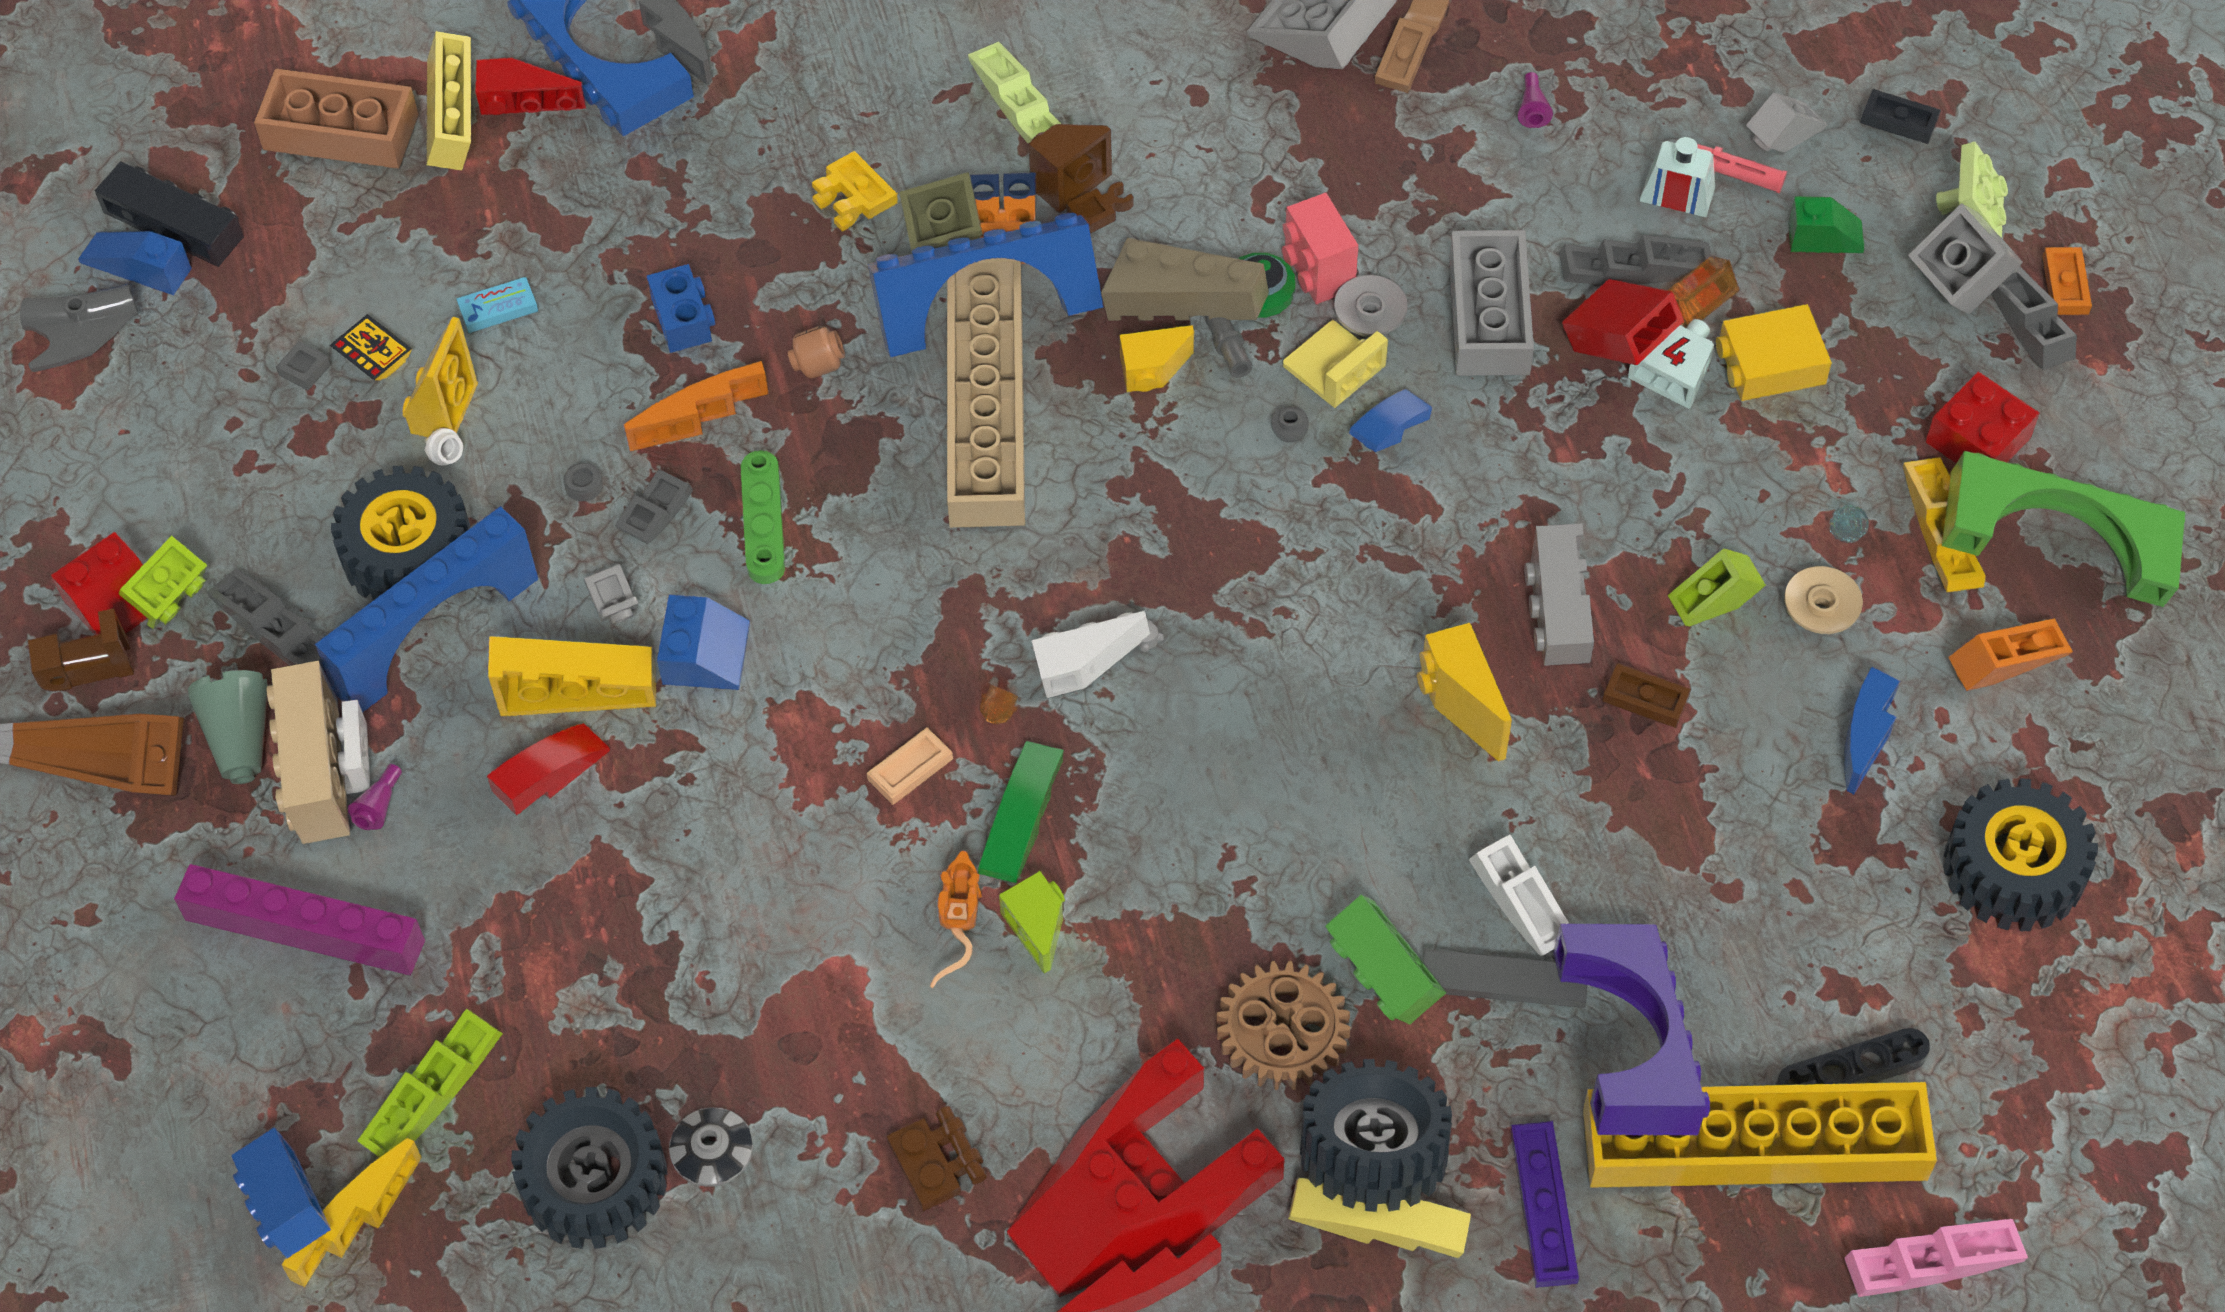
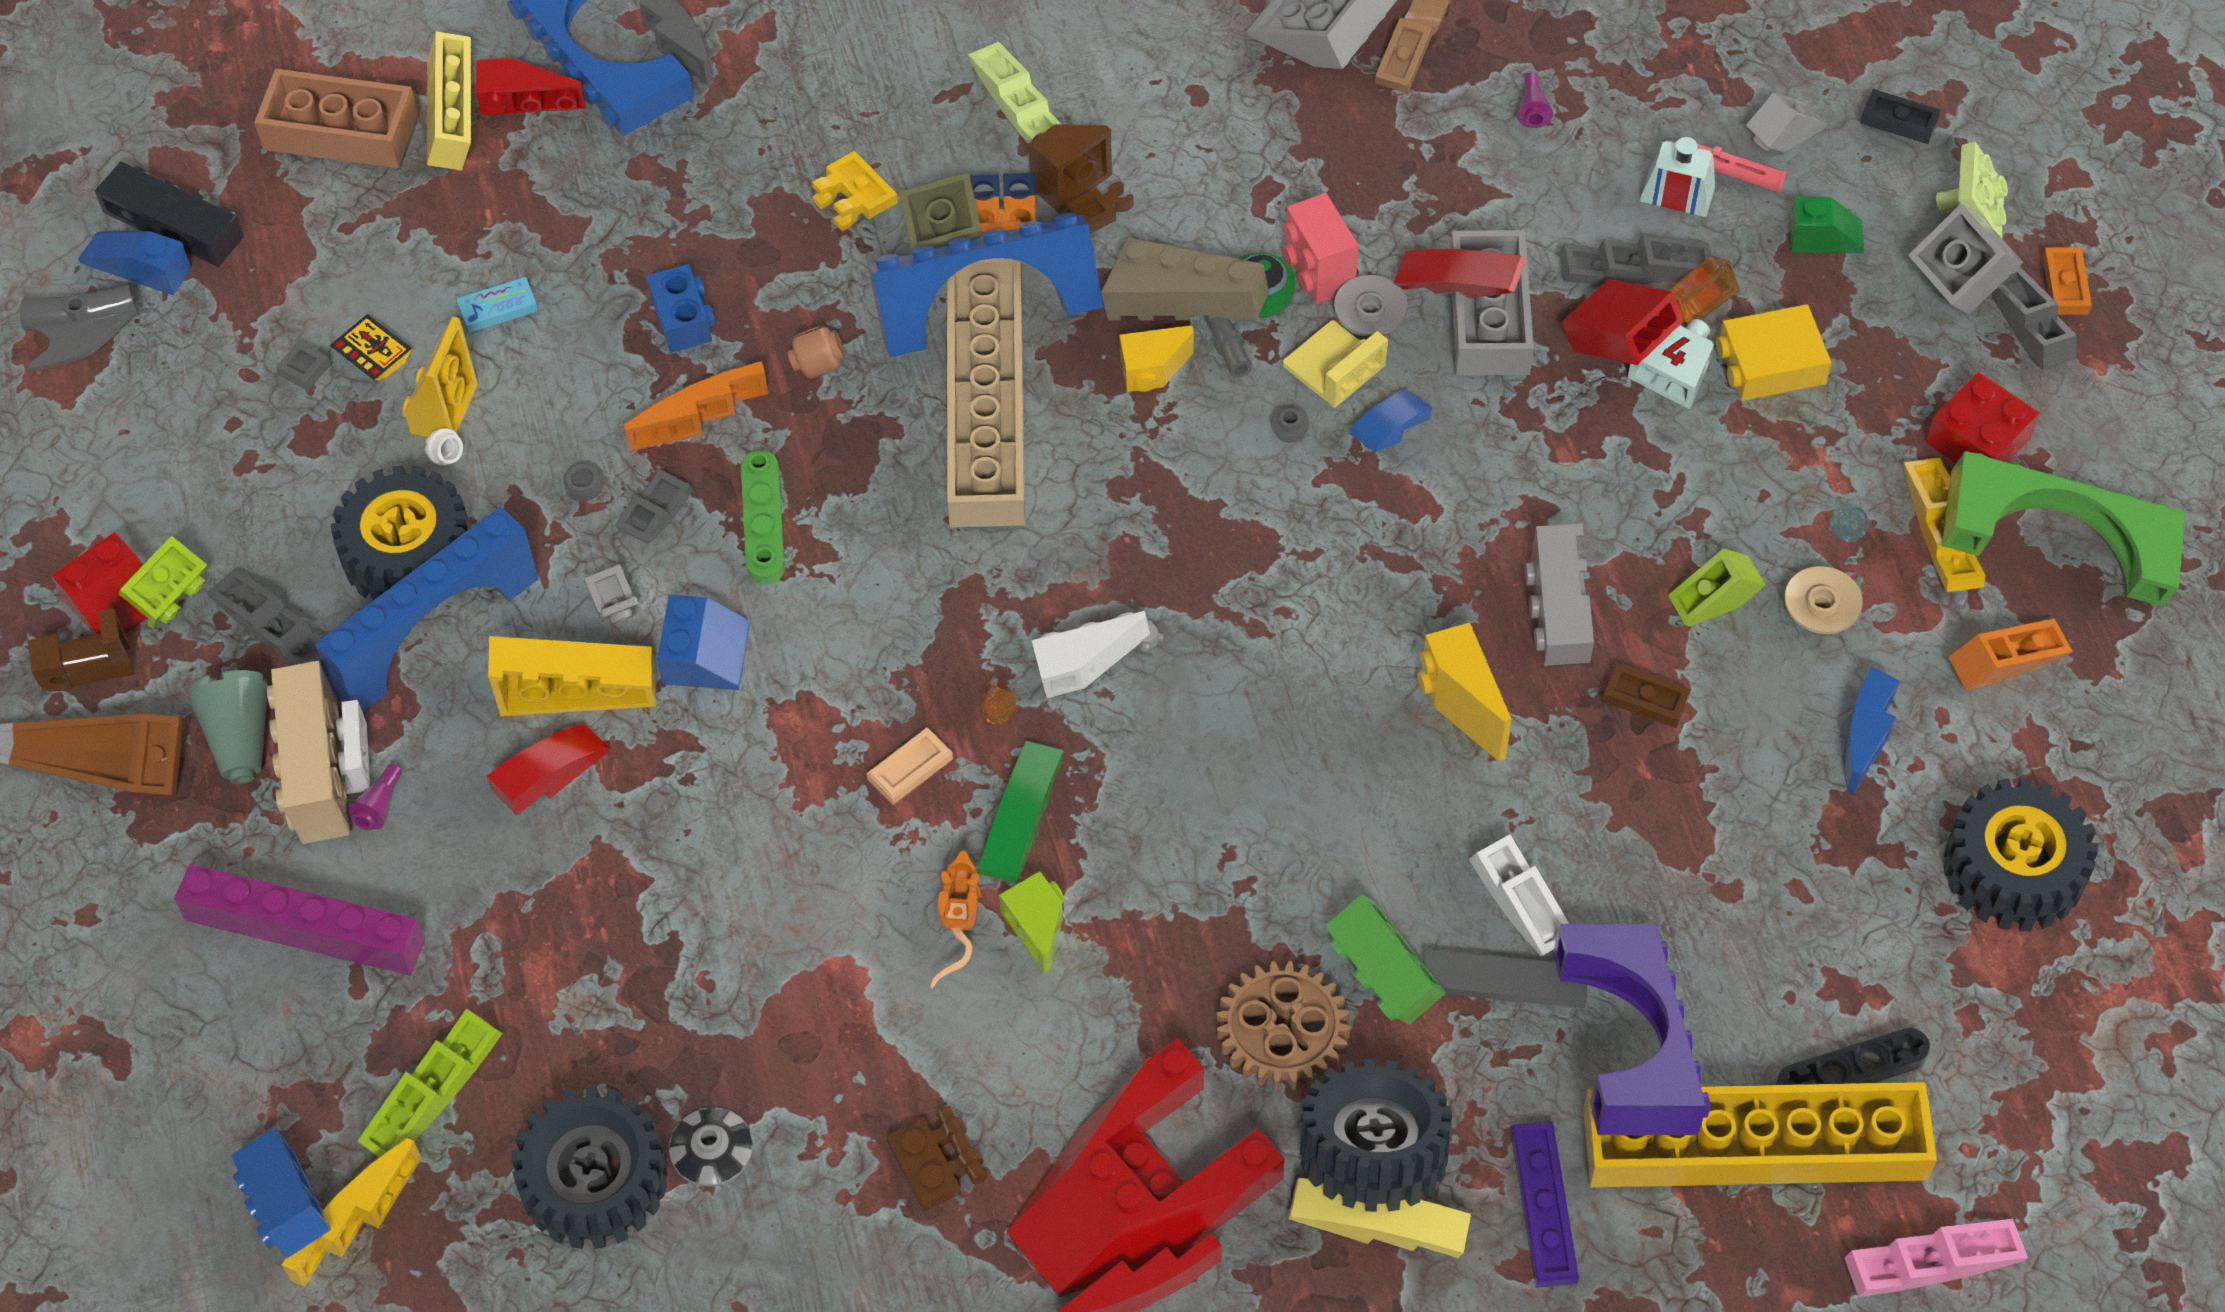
(1461, 271): none -> red slope

